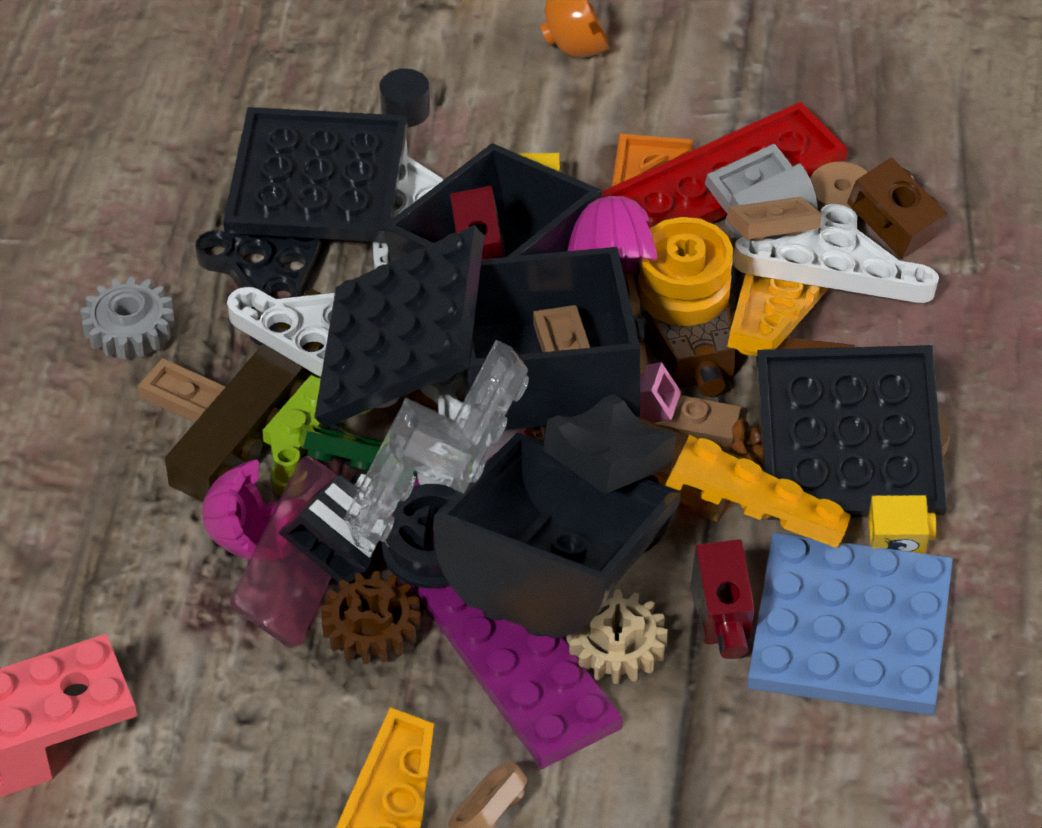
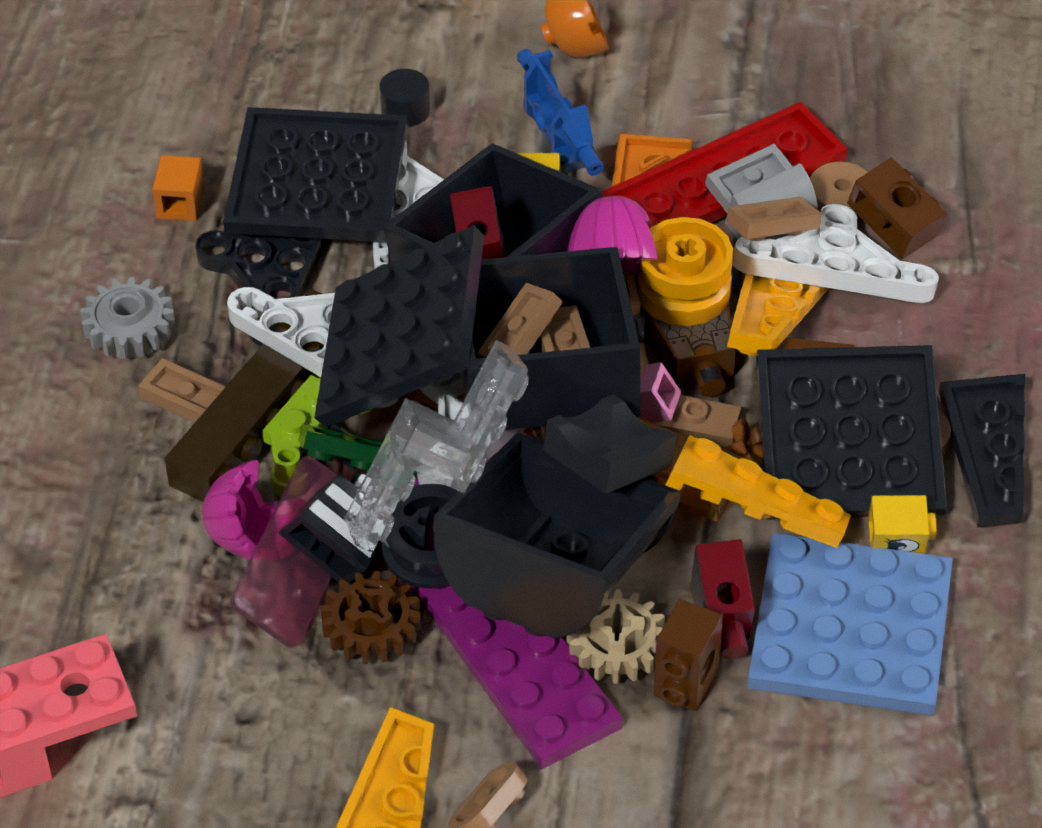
(178, 188): none -> orange brick
(523, 320): none -> medium nougat plate
(563, 125): none -> blue plate
(687, 655): none -> reddish brown brick
(989, 443): none -> black wing

